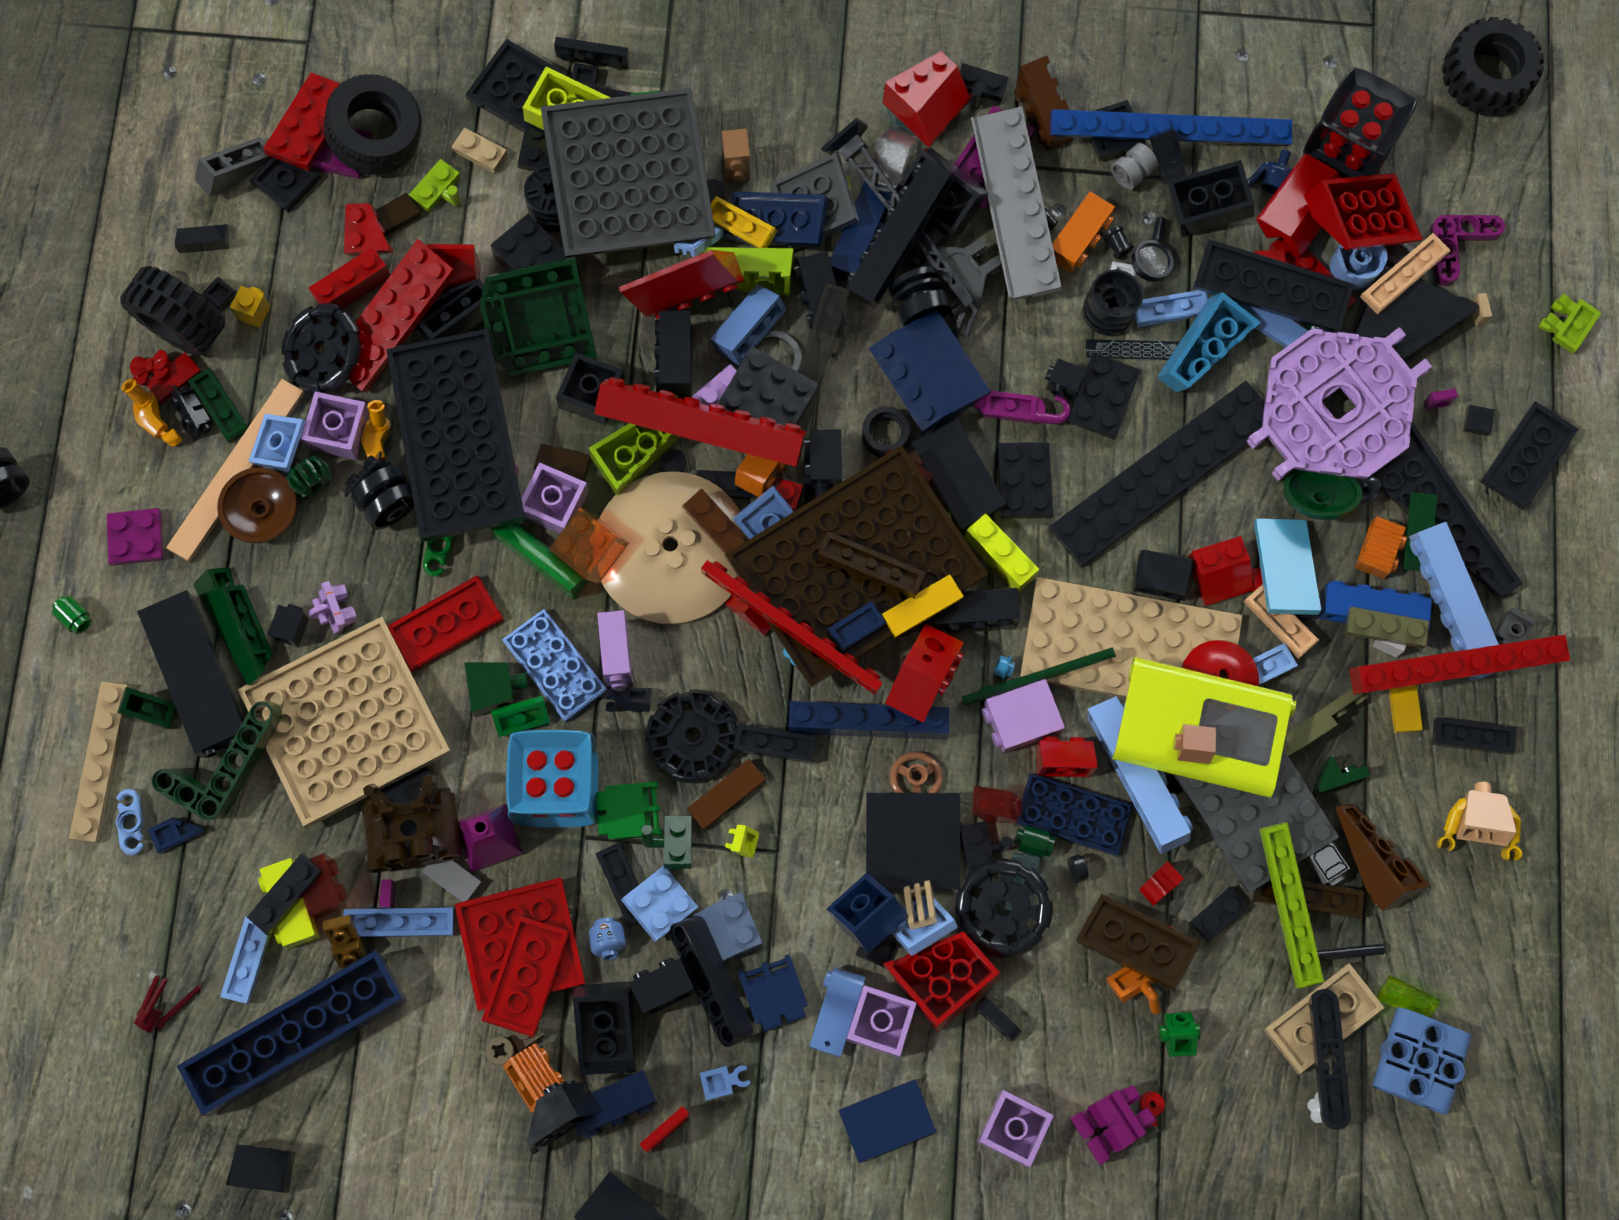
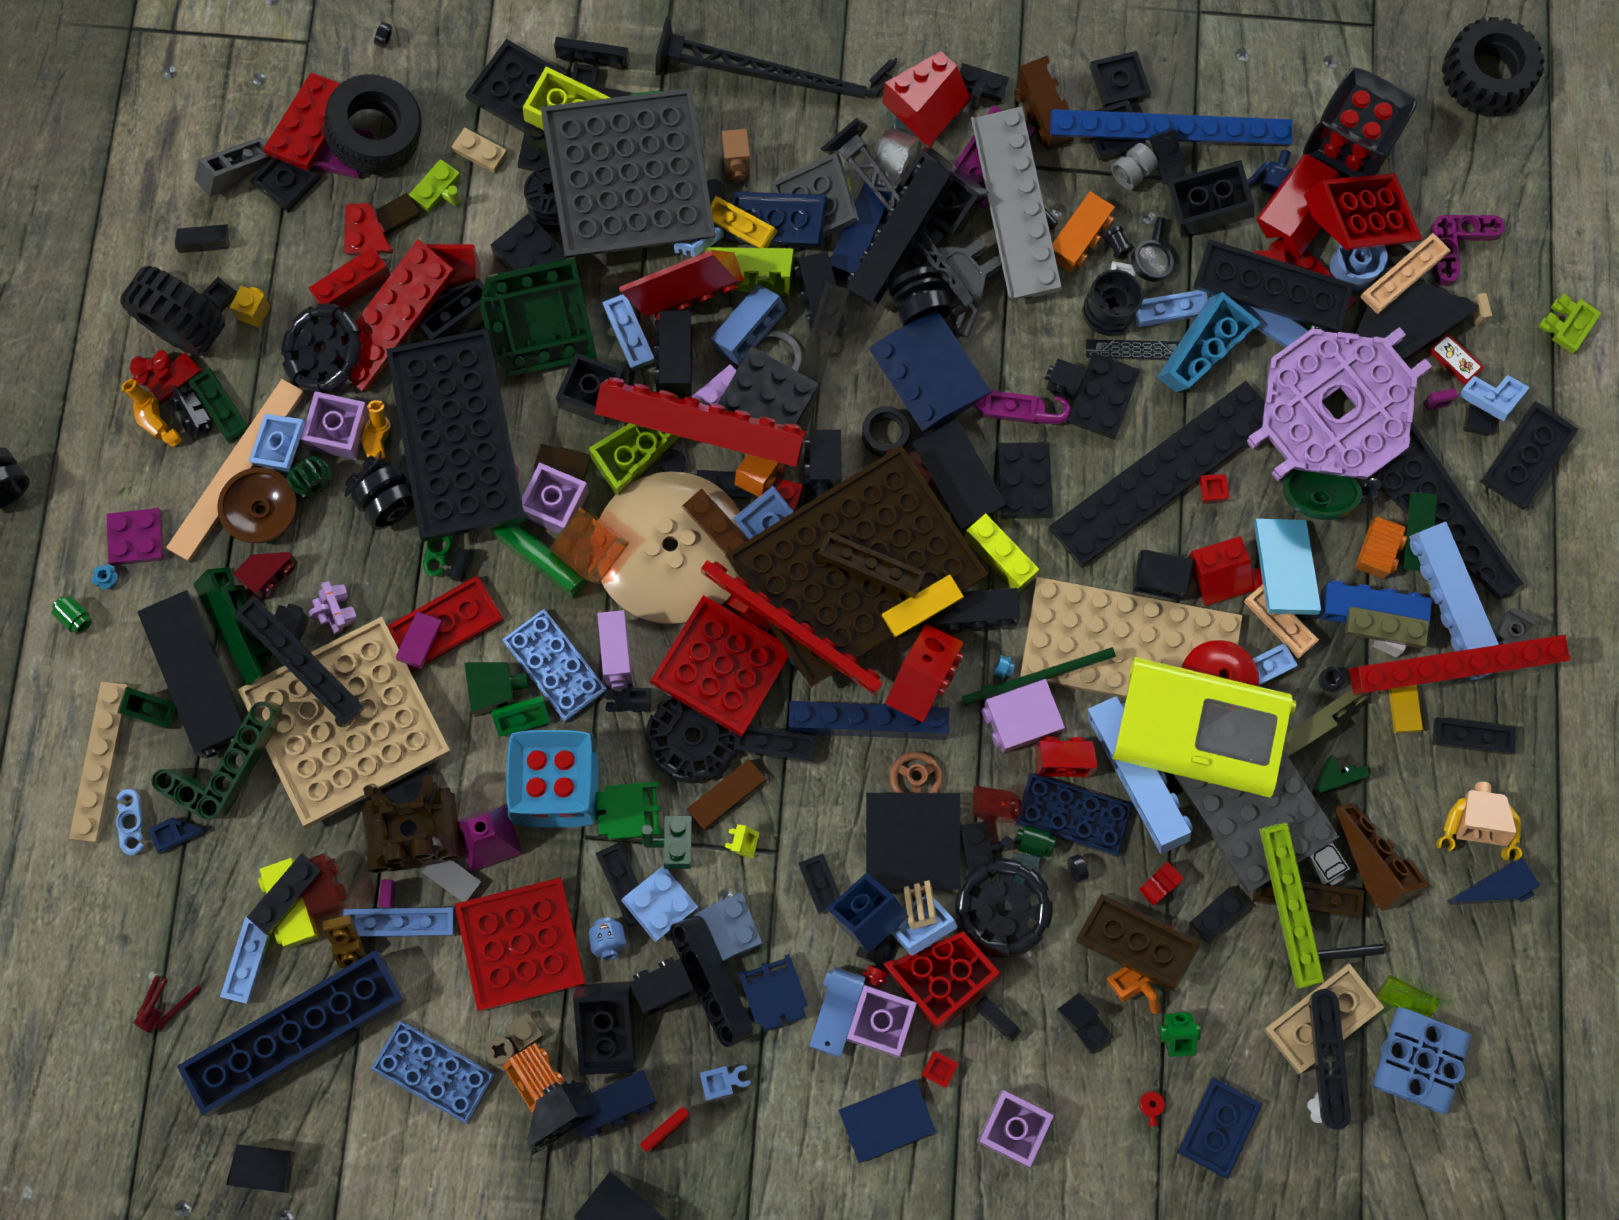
(107, 583): none -> dark azure plate
(264, 571): none -> dark red slope
(300, 661): none -> black plate
(383, 34): none -> black tile
(419, 640): none -> magenta tile
(433, 1072): none -> medium blue tile
(460, 564): none -> black pin
(525, 976): red tile -> none
(628, 332): none -> light blue plate
(672, 46): none -> black piece
(721, 666): none -> red plate
(819, 882): none -> black plate
(856, 626): dark blue tile -> none
(875, 975): none -> red plate
(939, 1069): none -> red plate
(1085, 1023): none -> black slope
(1120, 79): none -> black plate
(1121, 1123): magenta hips -> none
(1195, 744): nougat brick -> none
(1214, 488): none -> red plate
(1219, 1128): none -> dark blue tile
(1338, 675): none -> black axle
(1455, 359): none -> tile
(1495, 401): none -> light blue plate
(1504, 885): none -> dark blue slope

